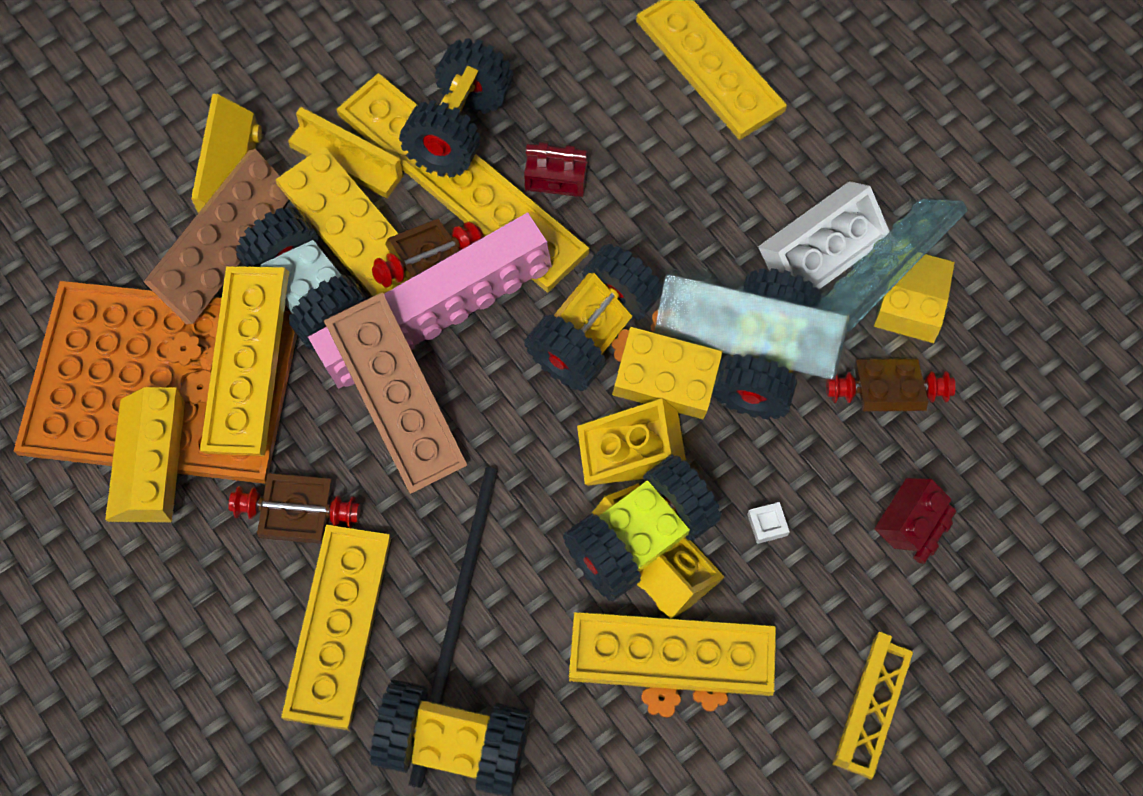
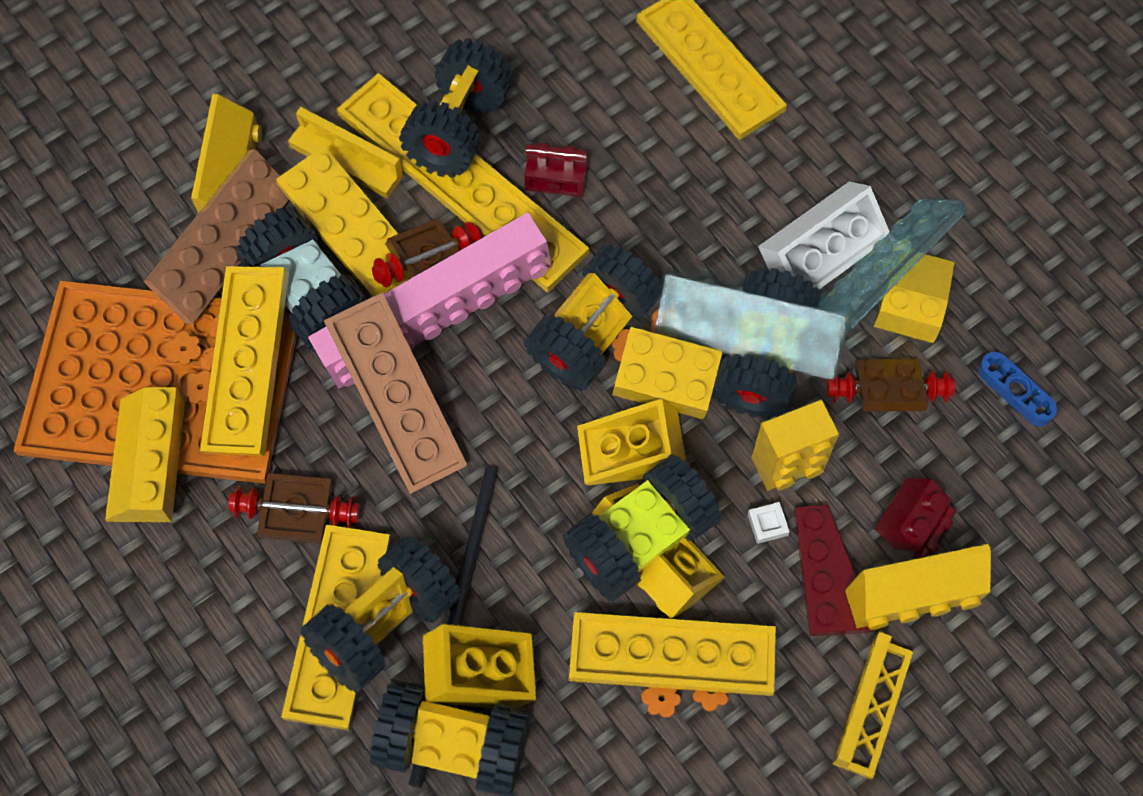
(348, 639): none -> black plate
(478, 667): none -> yellow brick
(794, 446): none -> yellow brick
(824, 573): none -> dark red wing
(920, 587): none -> yellow slope
(1040, 398): none -> blue beam

